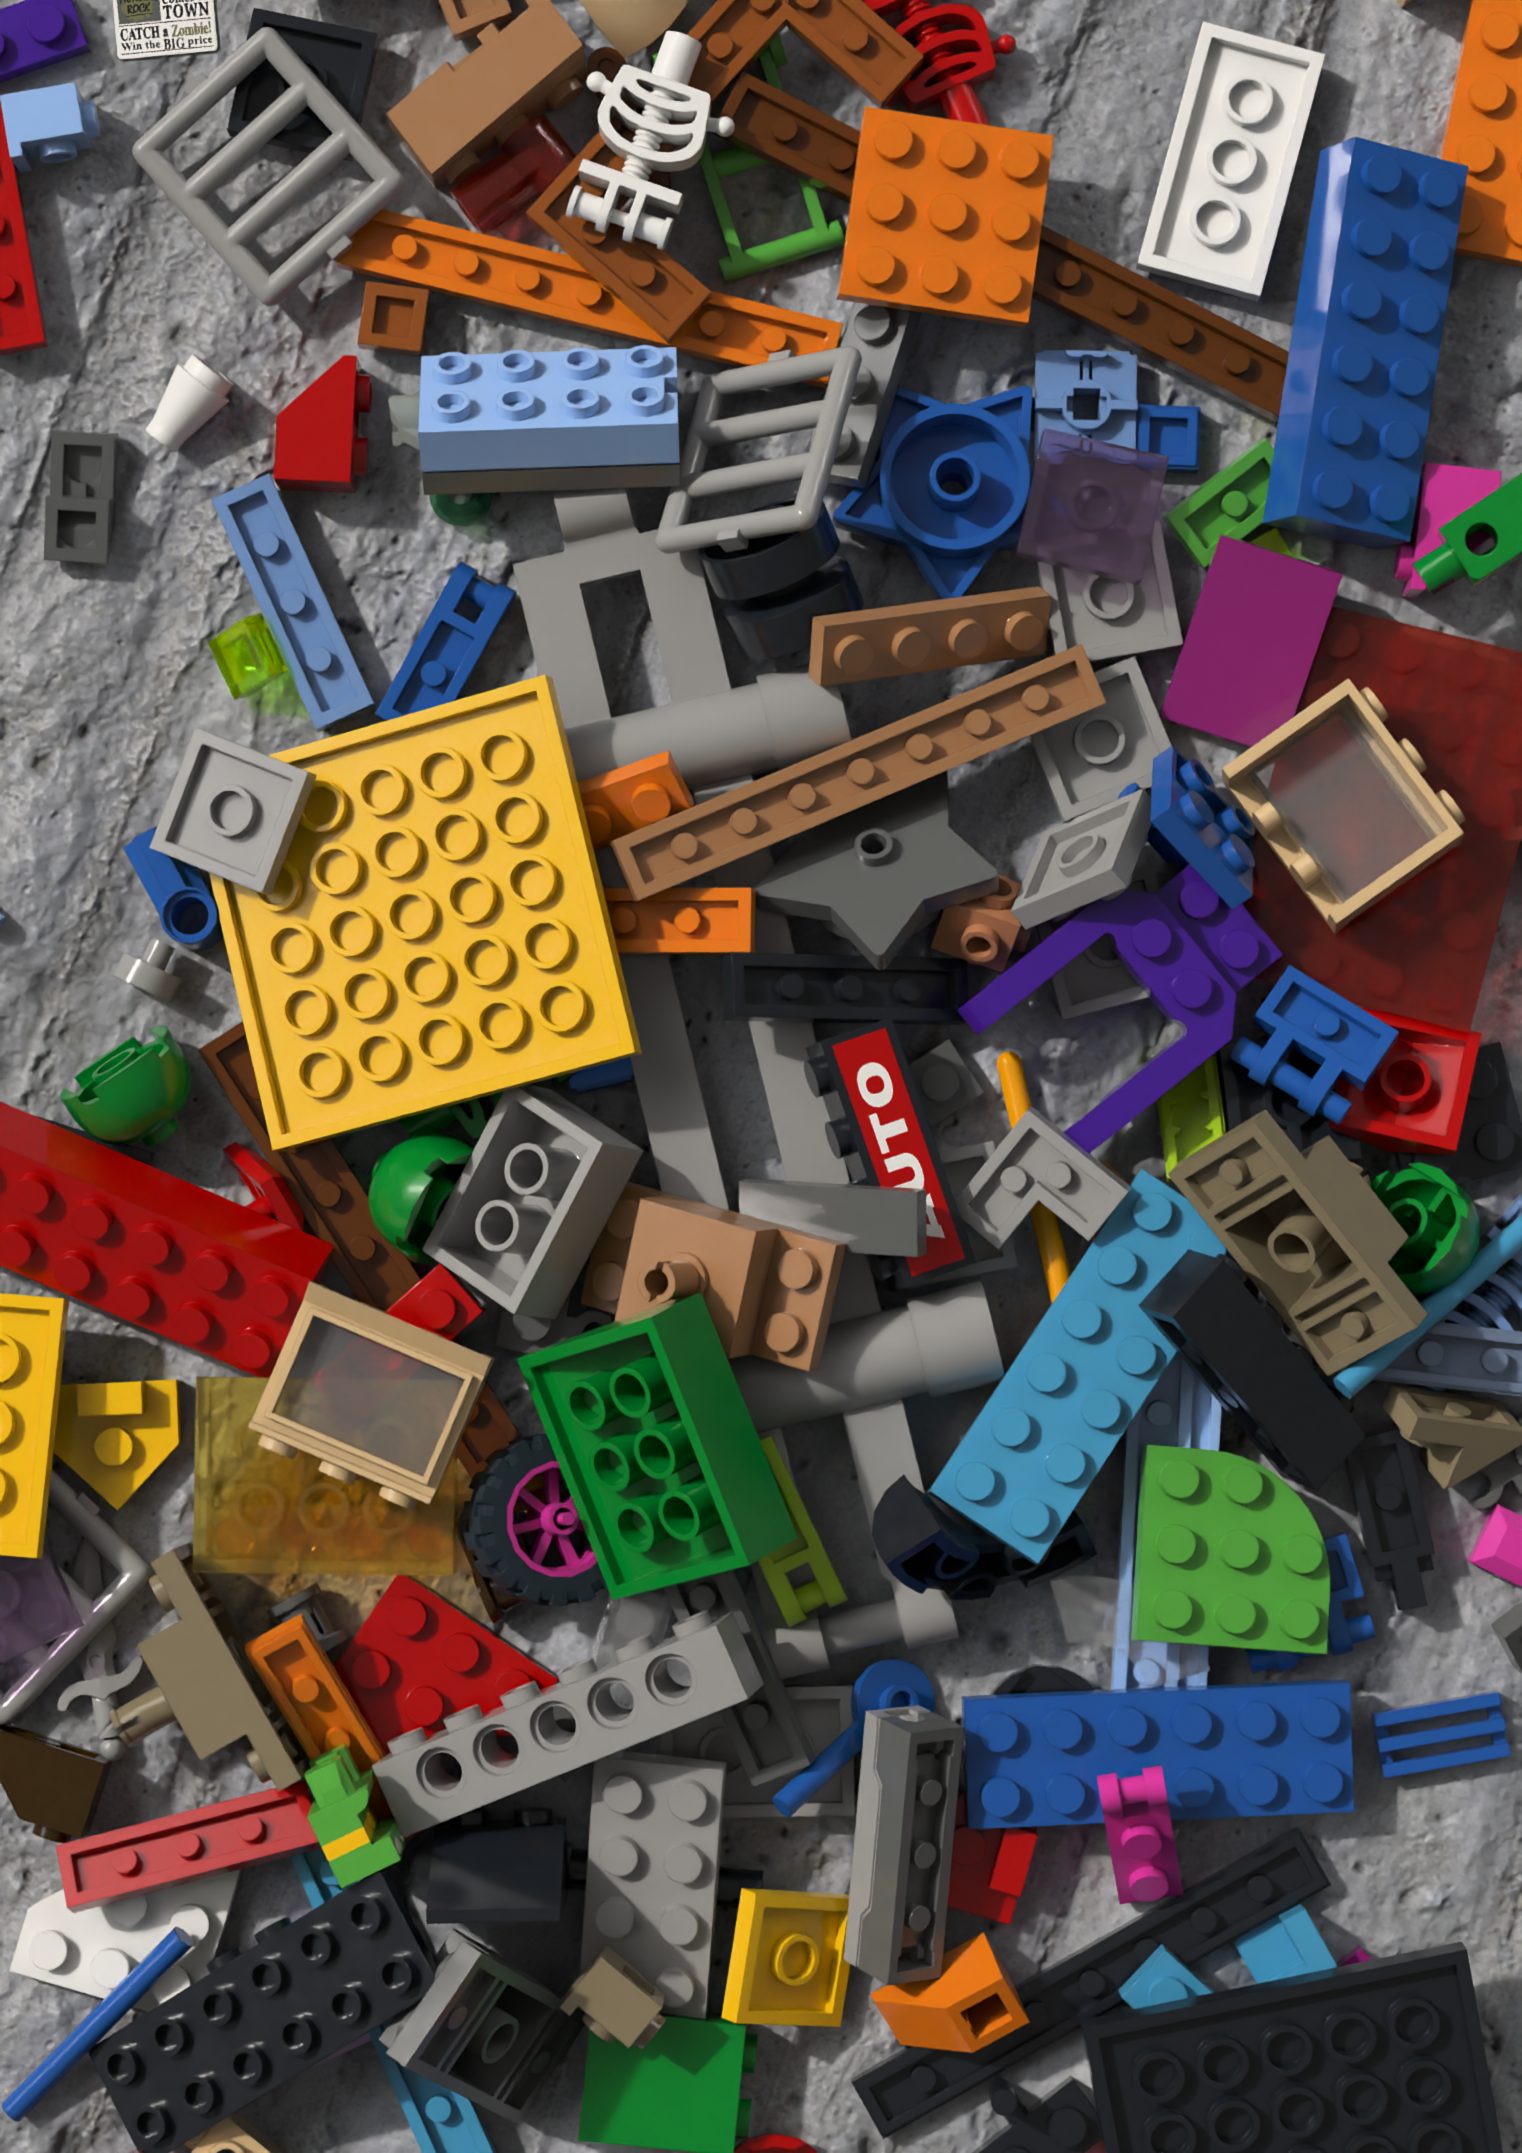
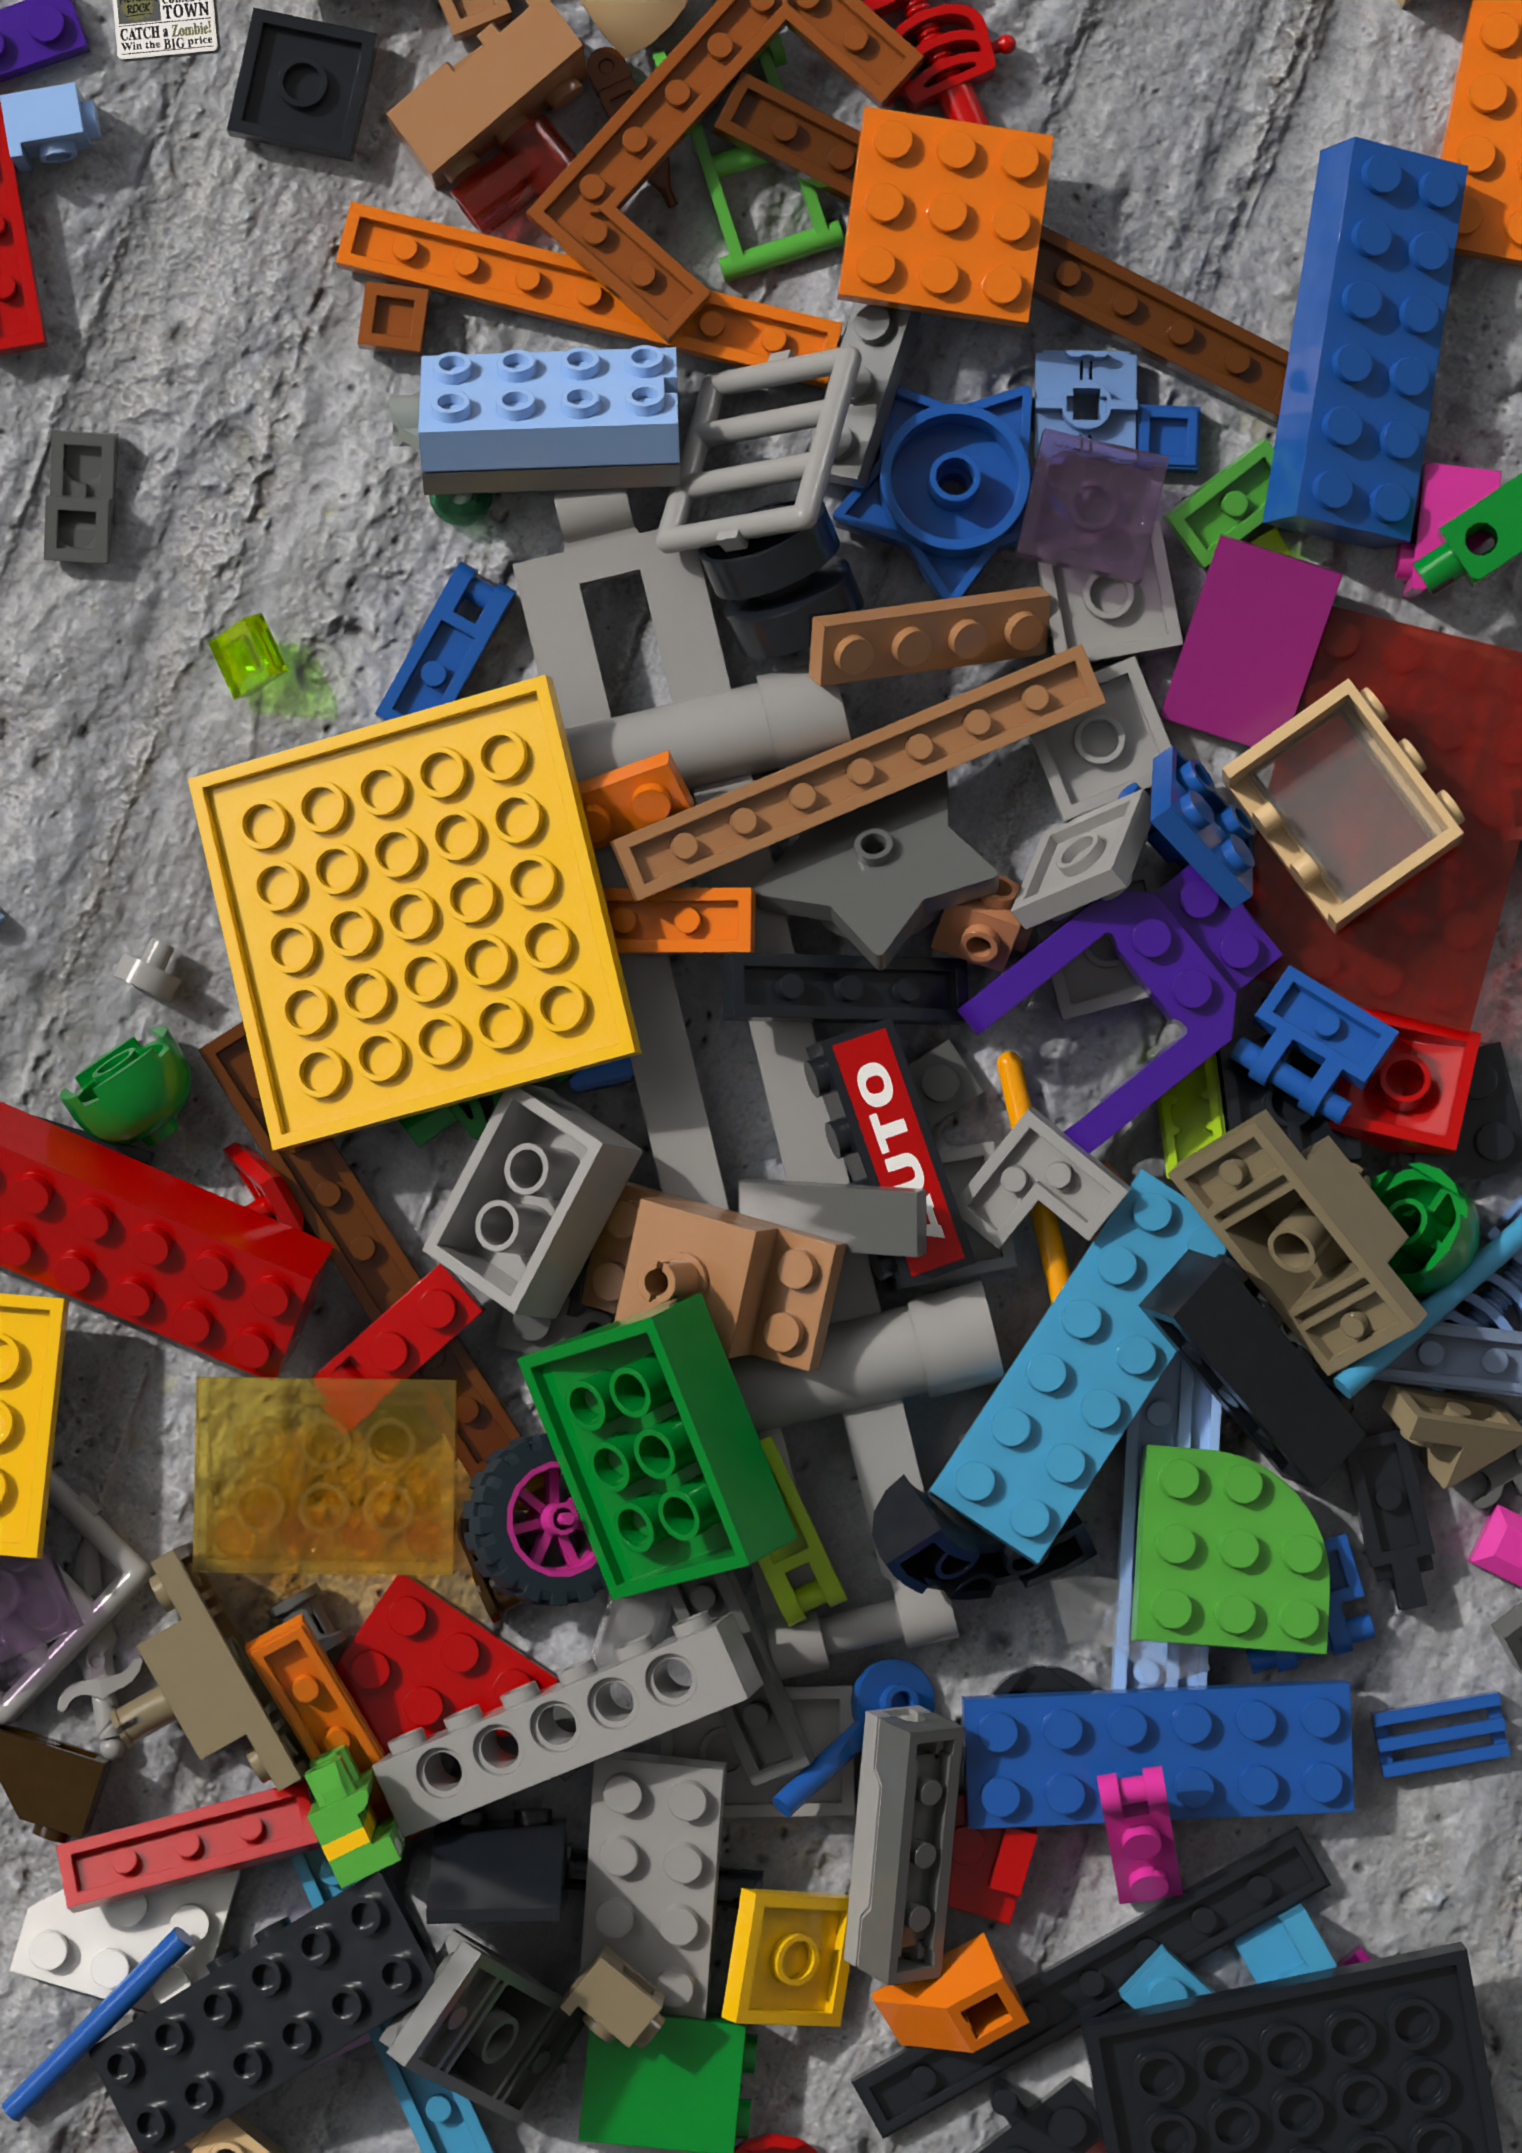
(117, 1433): yellow plate -> none
(173, 888): blue piece -> none
(189, 402): white cone -> none
(190, 194): light grey bar -> none
(233, 811): light grey plate -> none
(293, 603): medium blue plate -> none
(320, 432): red slope -> none
(370, 1396): window -> none
(413, 1187): green cylinder -> none
(663, 96): white torso -> none
(1230, 161): white plate -> none

